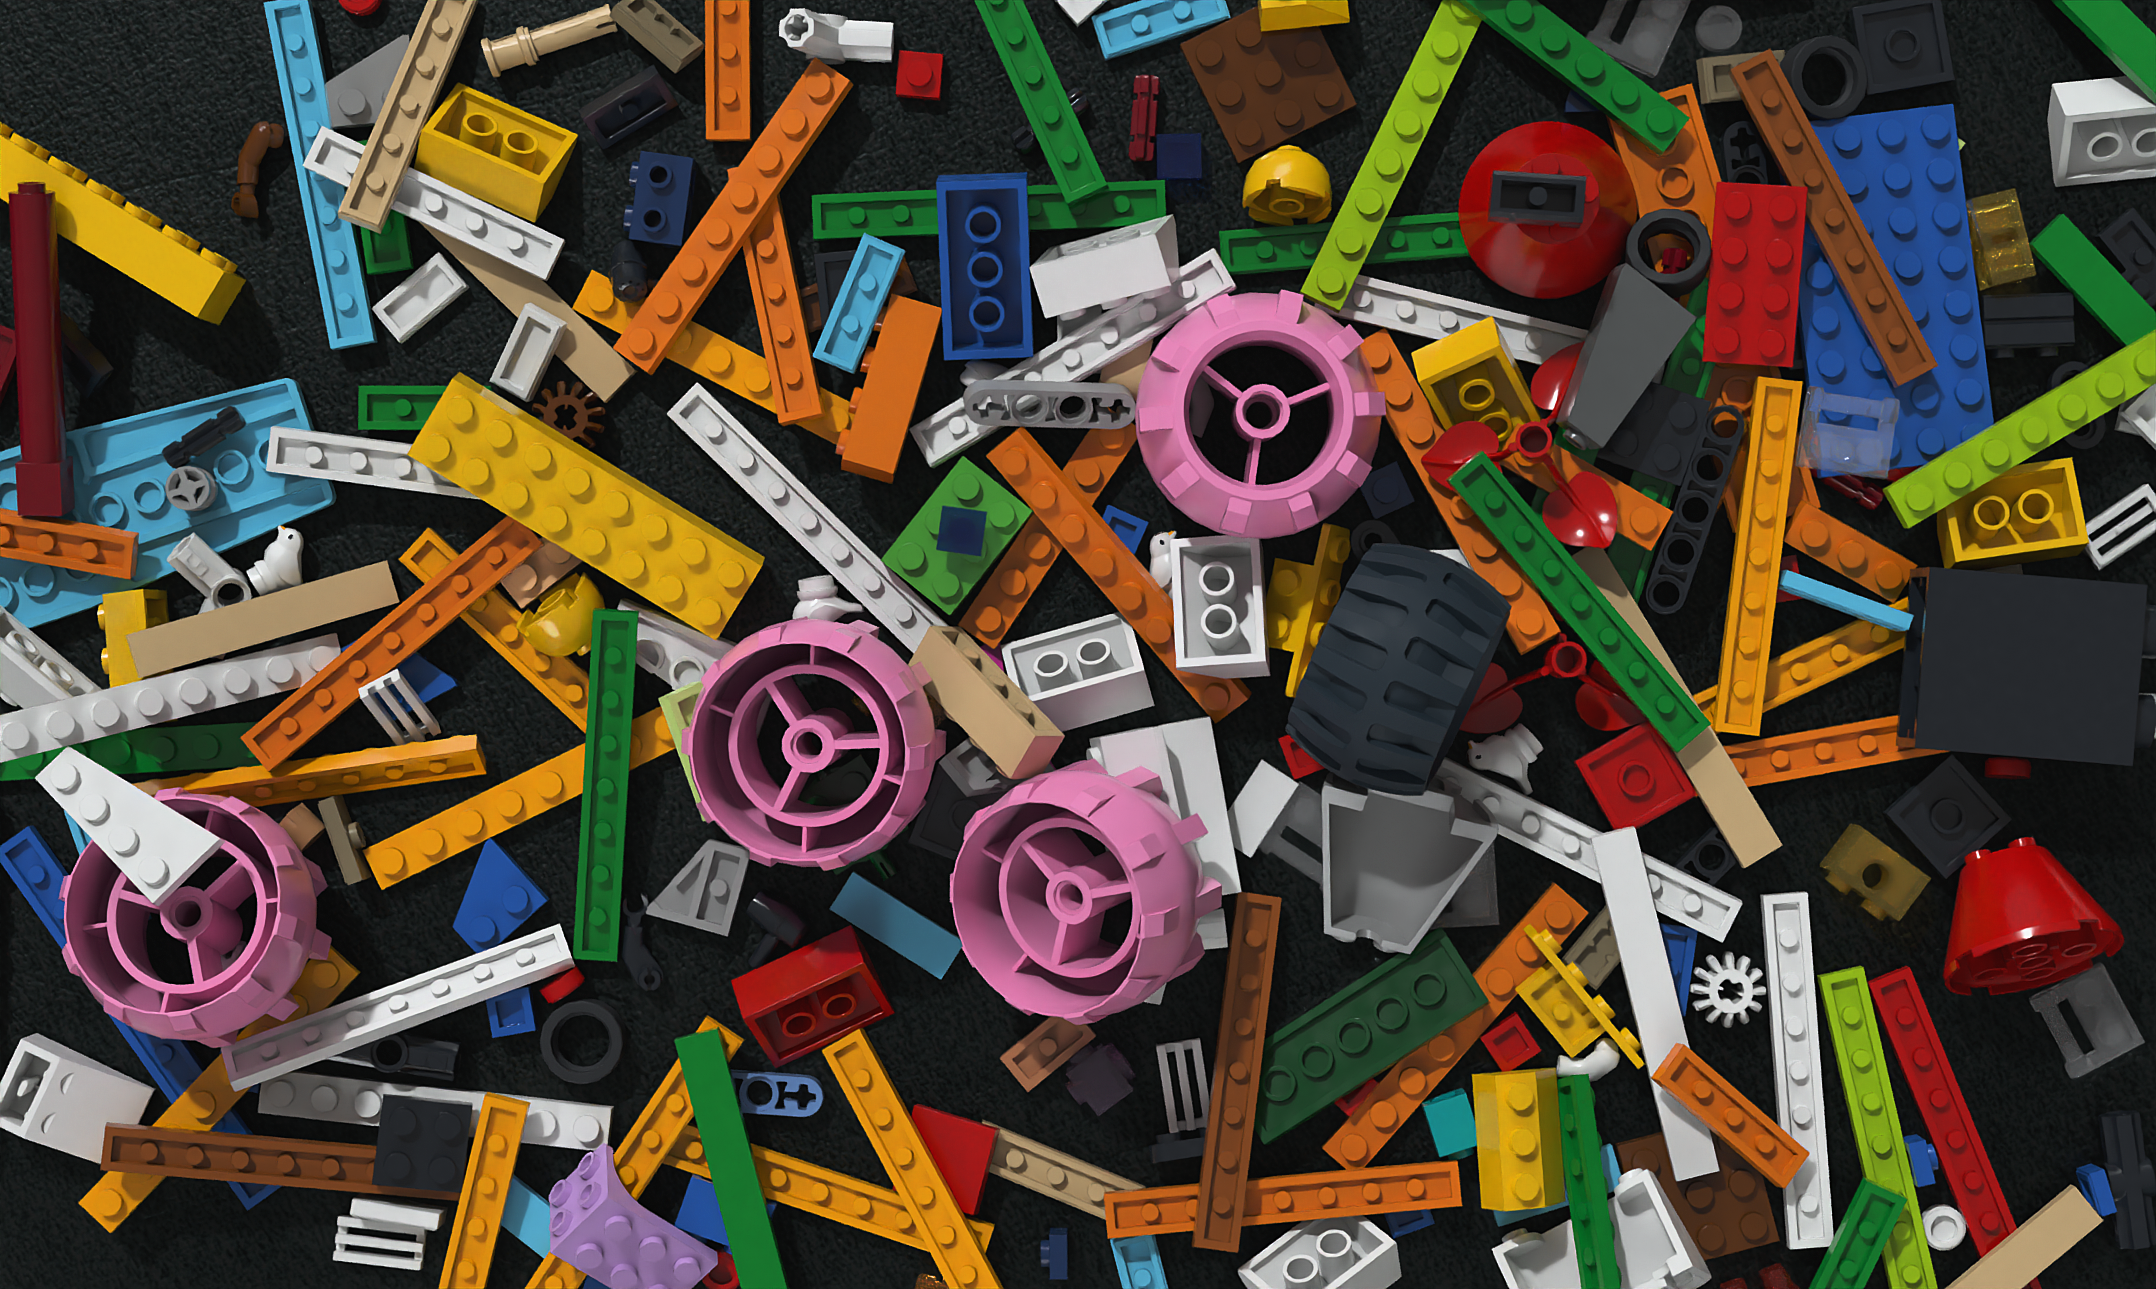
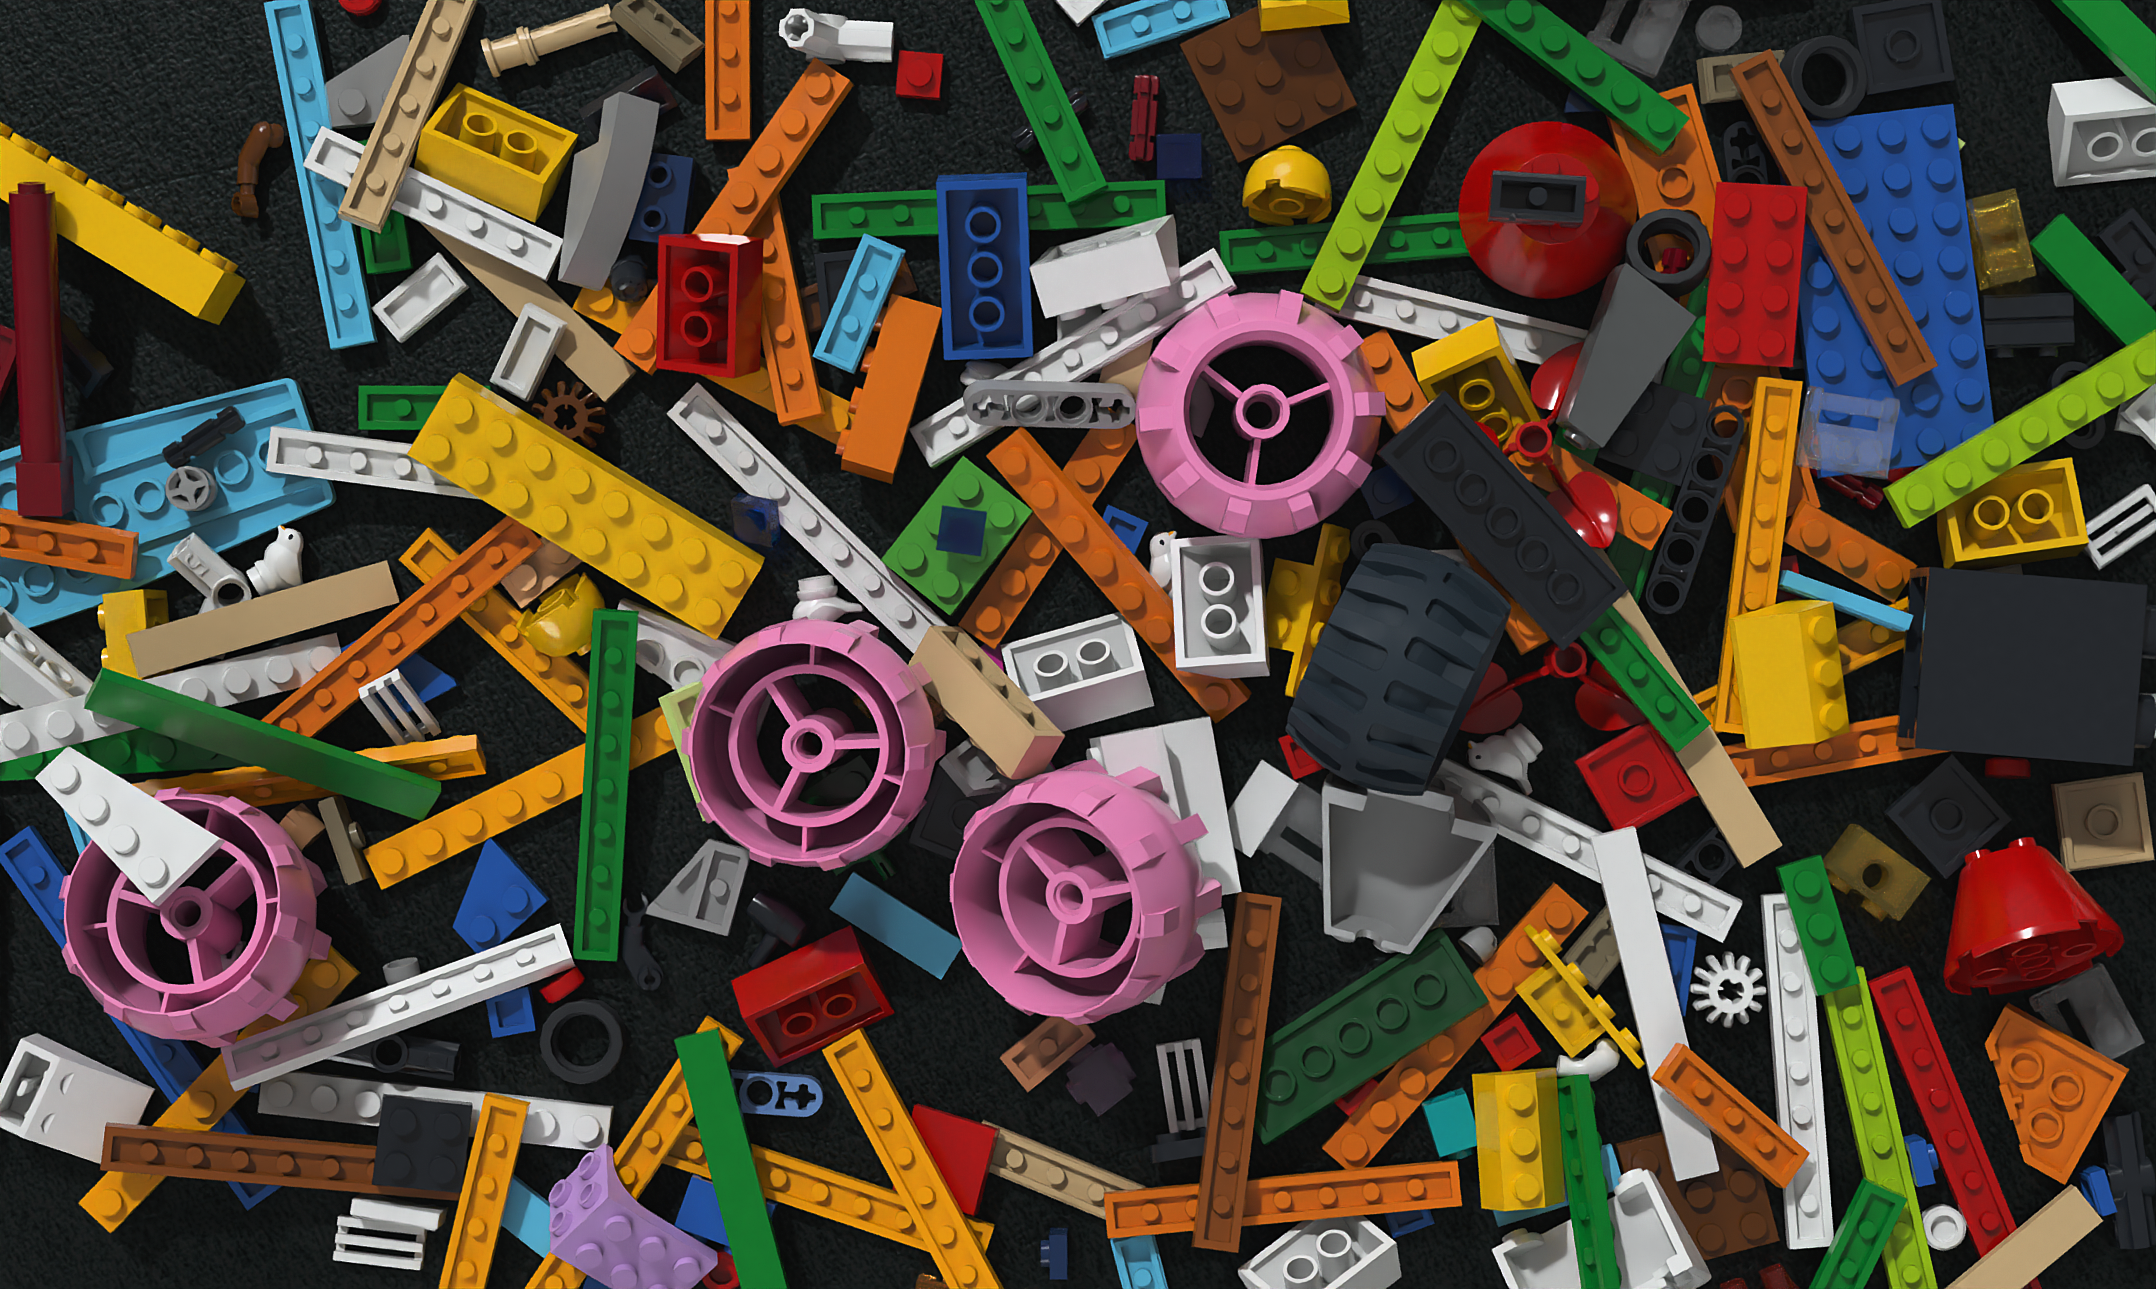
(261, 744): none -> green tile
(401, 970): none -> light grey hinge
(606, 190): none -> light grey slope
(709, 304): none -> red slope
(756, 520): none -> clear blue plate
(1479, 943): none -> light grey hinge
(1502, 520): none -> black plate
(1789, 674): none -> yellow slope
(1817, 925): none -> green plate
(2051, 1089): none -> orange plate
(2102, 821): none -> tan tile

